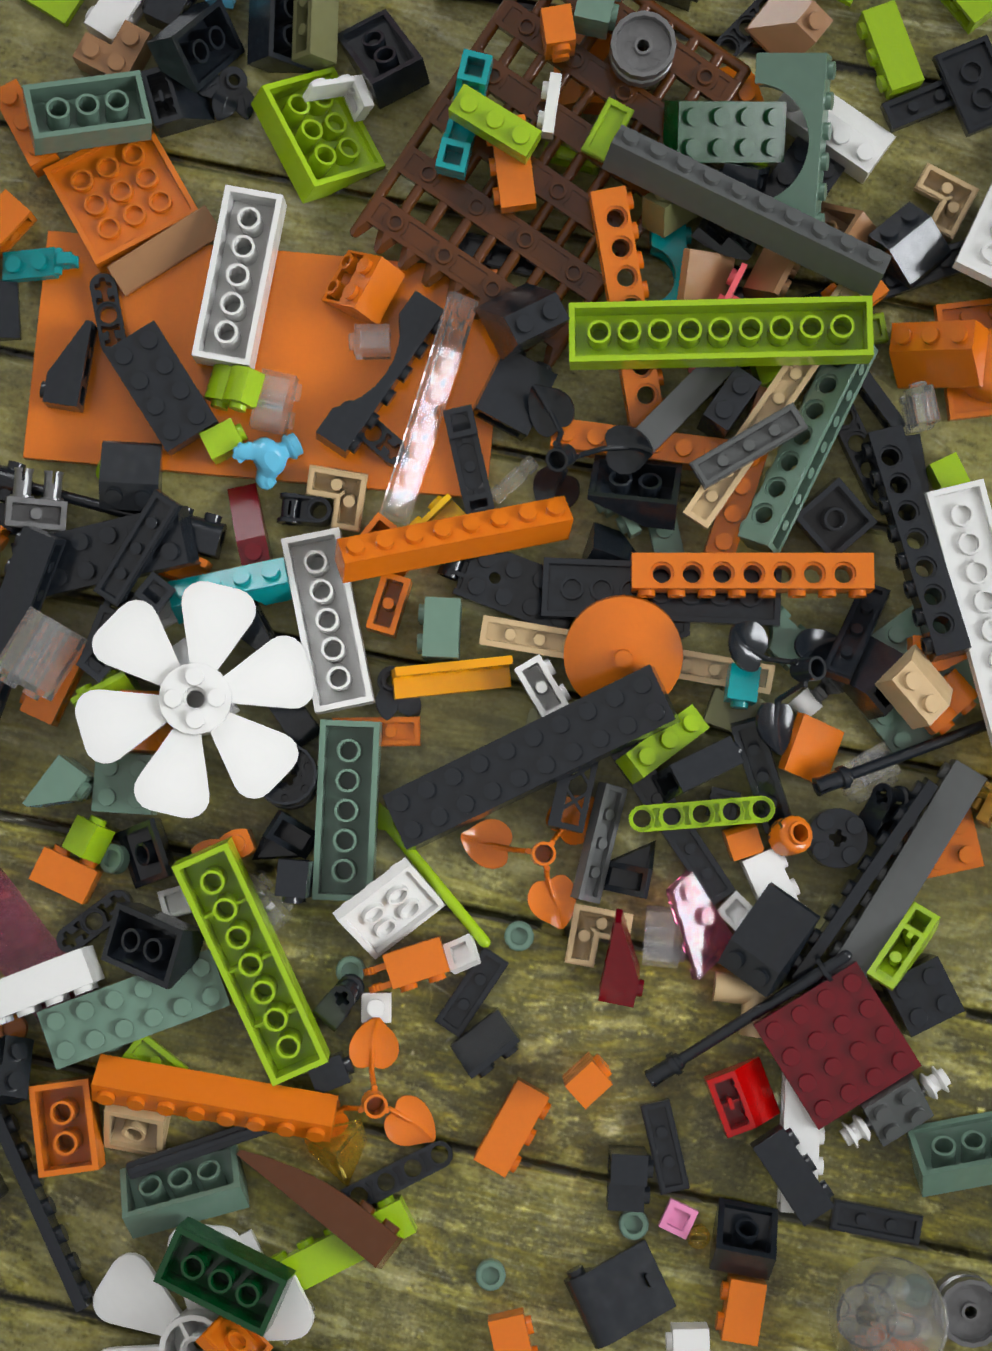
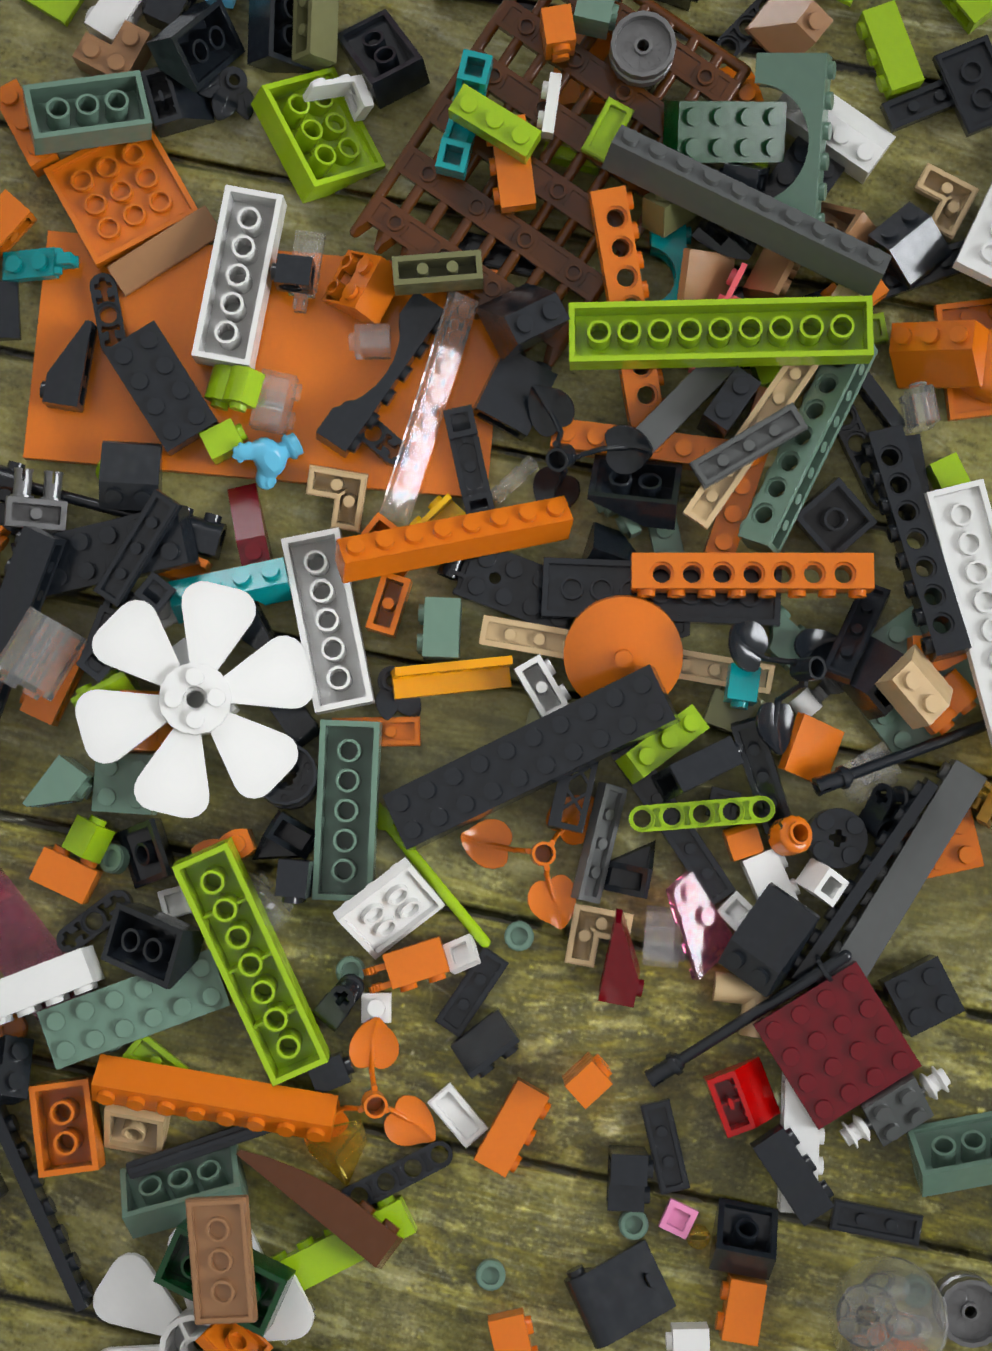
(221, 1259): none -> medium nougat tile
(293, 273): none -> black brick
(299, 509): black piece -> none
(310, 245): none -> clear hinge
(437, 272): none -> olive brick
(457, 1115): none -> white tile
(822, 882): none -> white brick
(904, 946): lime slope -> none

